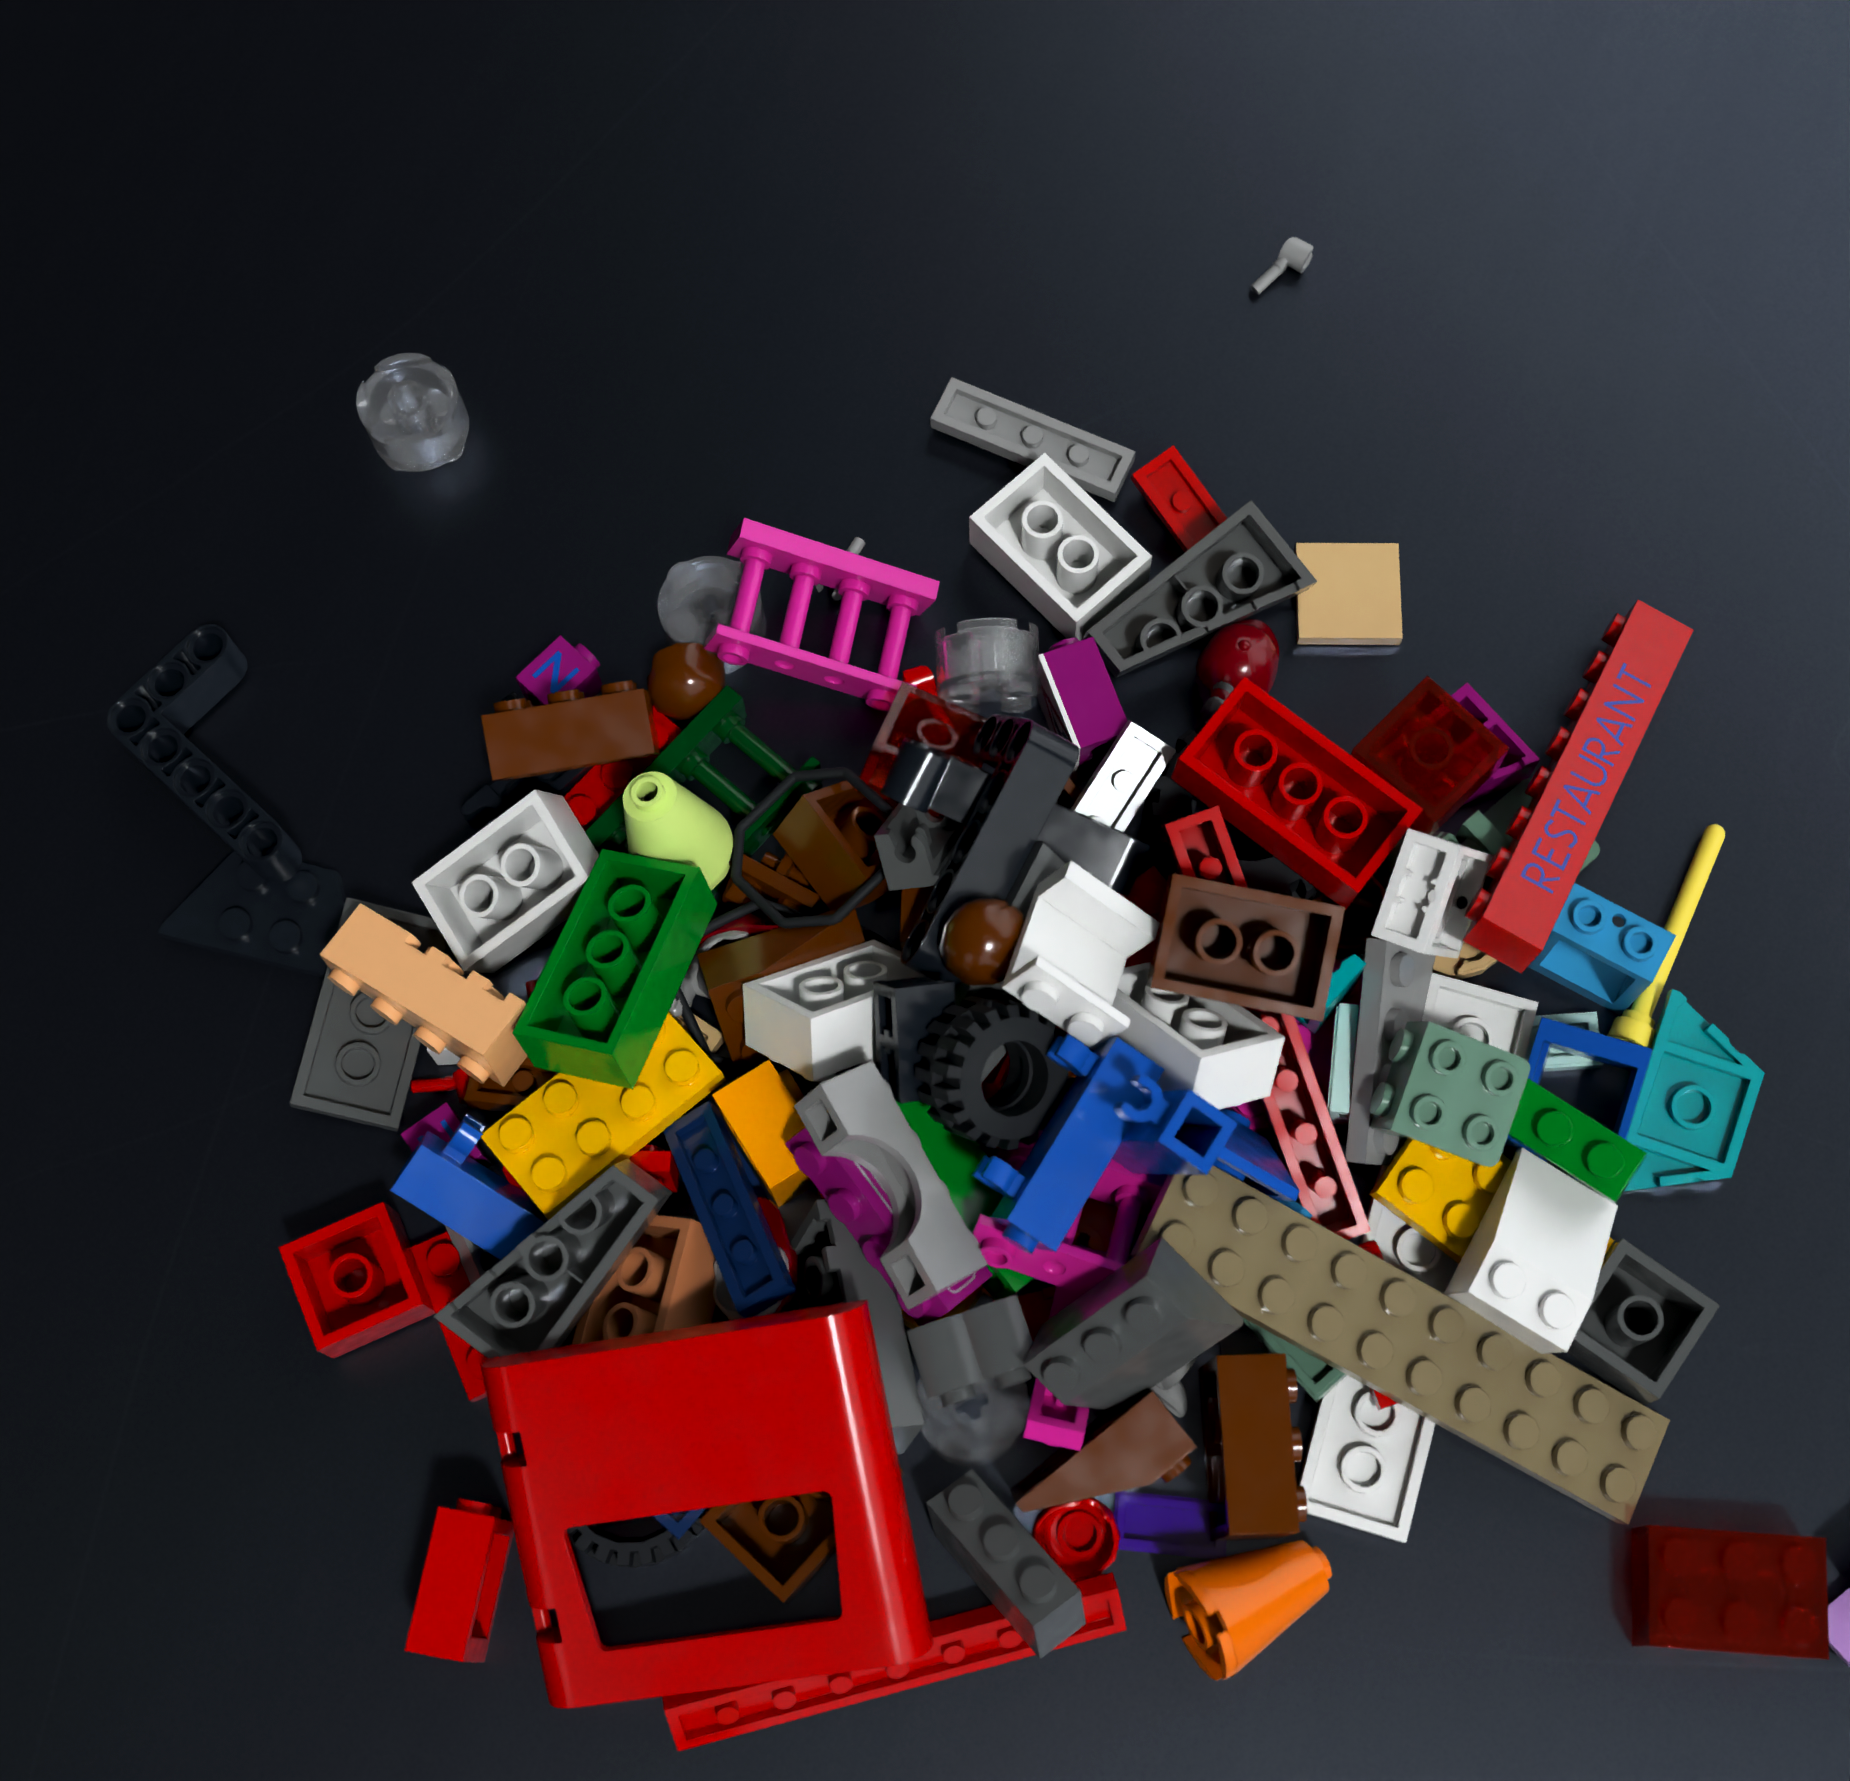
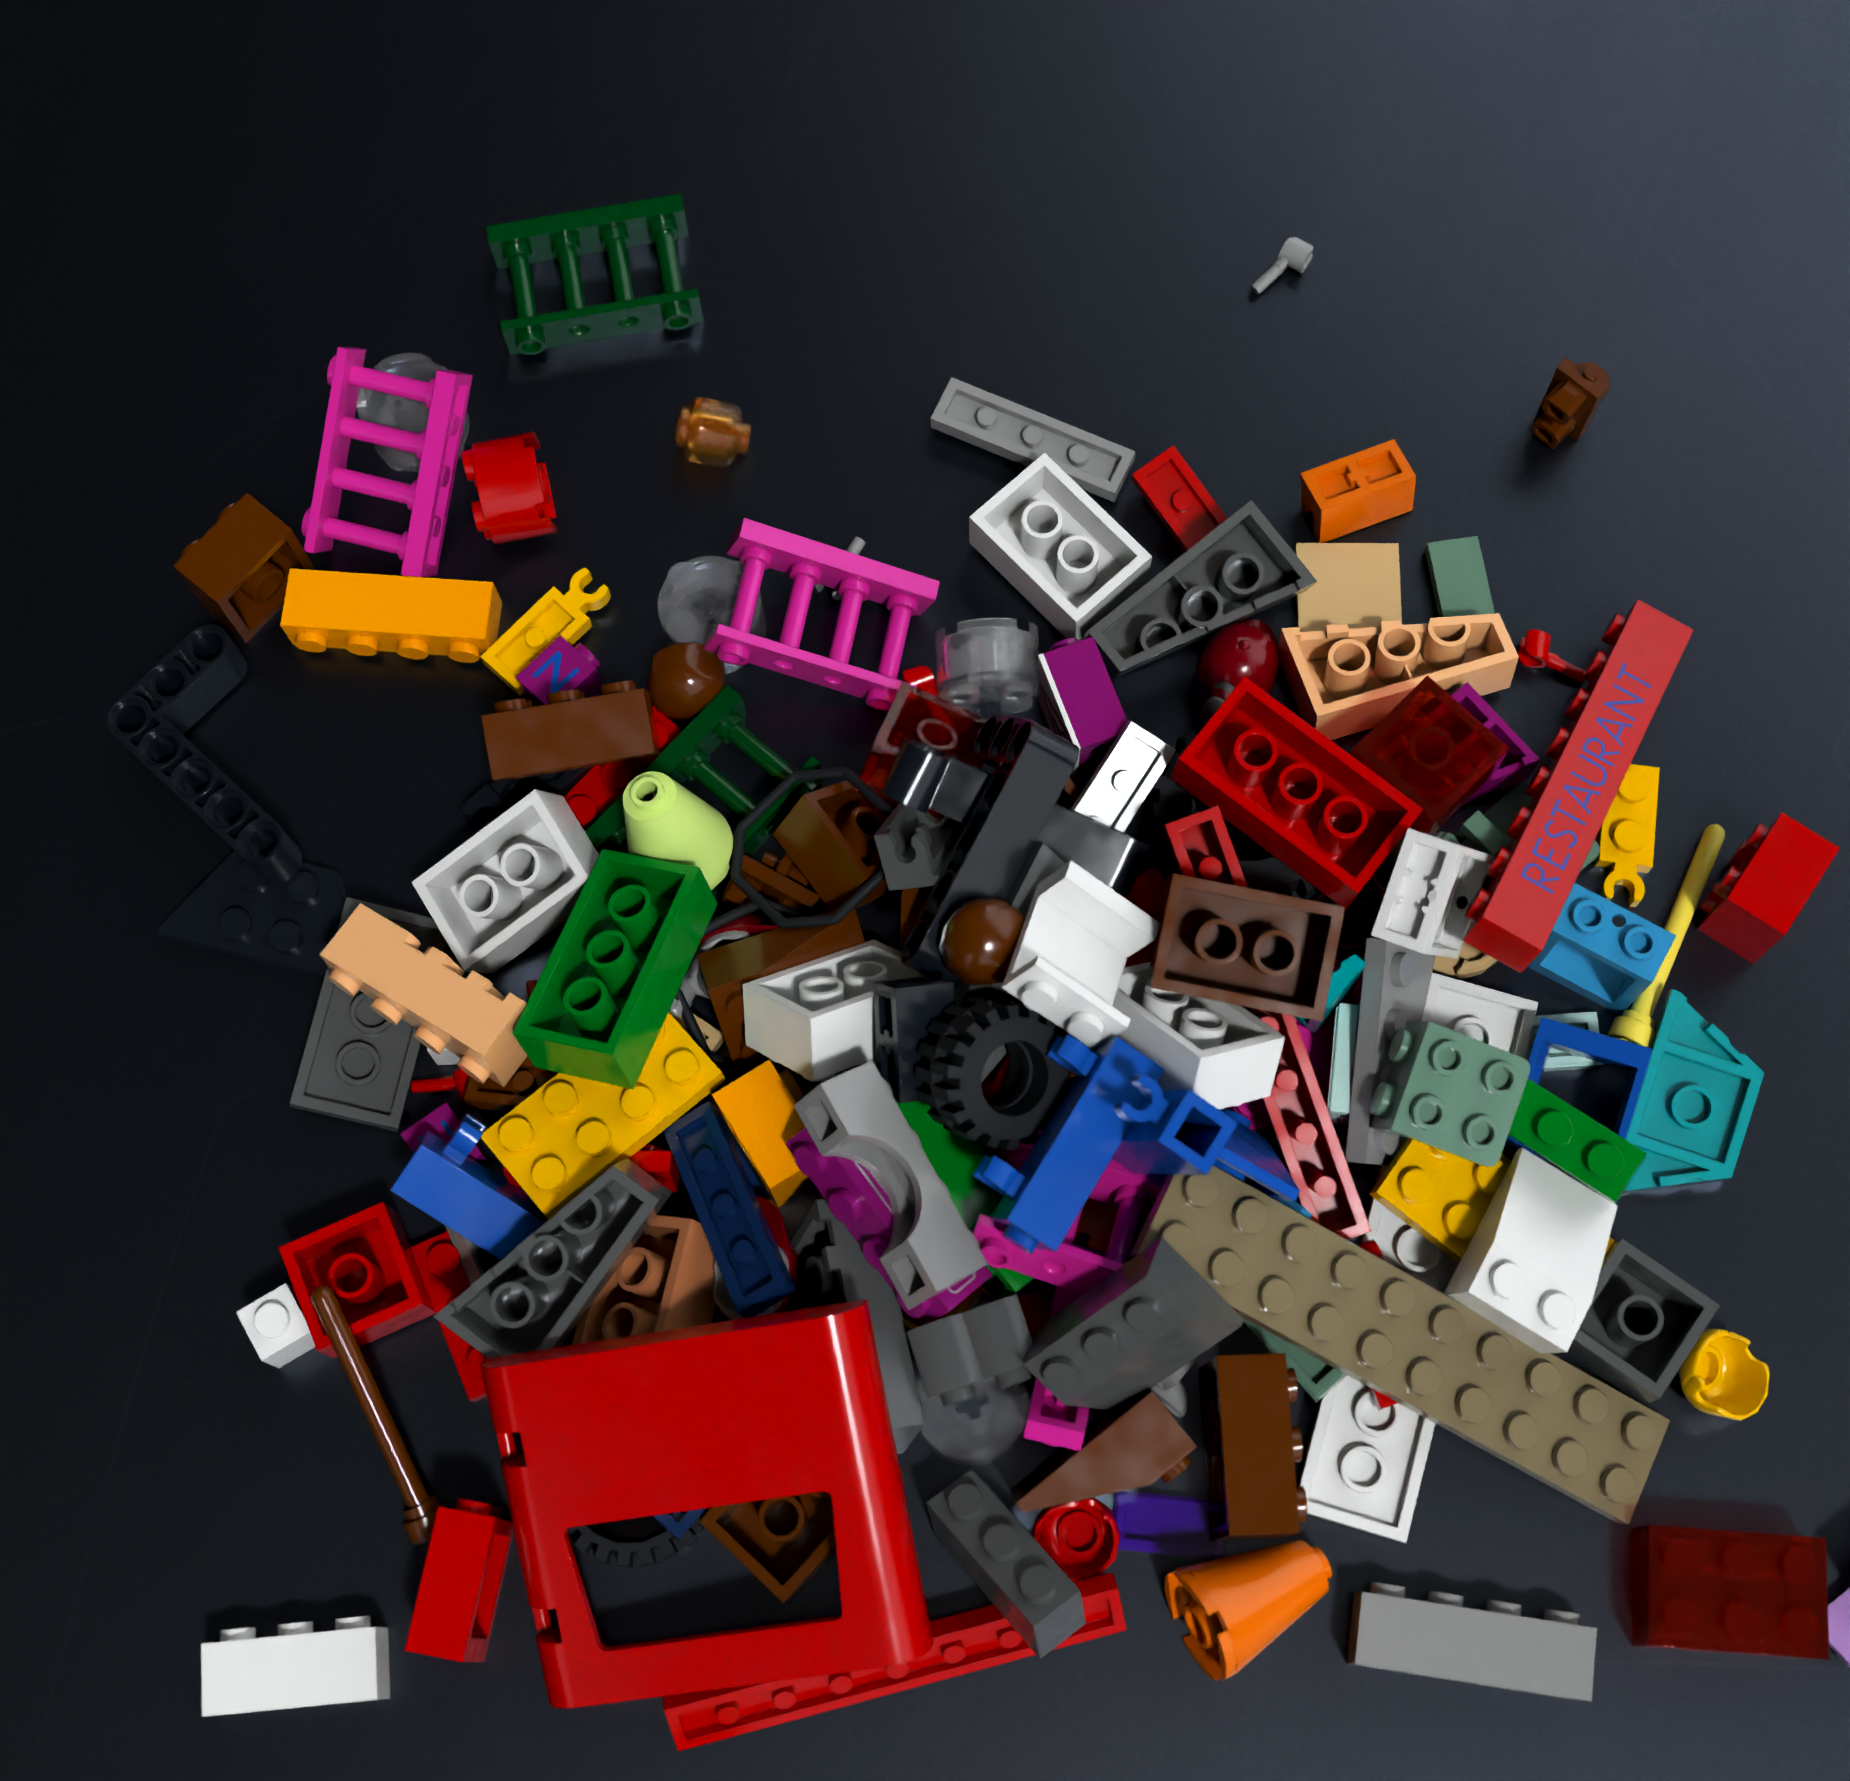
(243, 566): none -> reddish brown brick
(277, 1326): none -> white brick
(295, 1667): none -> white brick
(390, 614): none -> light orange brick
(420, 1507): none -> reddish brown piece
(435, 447): none -> dark pink fence
(511, 489): none -> red brick
(541, 625): none -> yellow plate
(588, 232): none -> dark green fence
(712, 432): none -> clear orange head
(1358, 491): none -> orange hinge
(1358, 675): none -> light nougat wedge
(1459, 577): none -> sand green tile
(1472, 1644): none -> light grey brick
(1535, 653): none -> red hand
(1570, 401): none -> reddish brown hips
(1629, 833): none -> yellow plate
(1724, 1376): none -> yellow hair
(1765, 887): none -> red brick

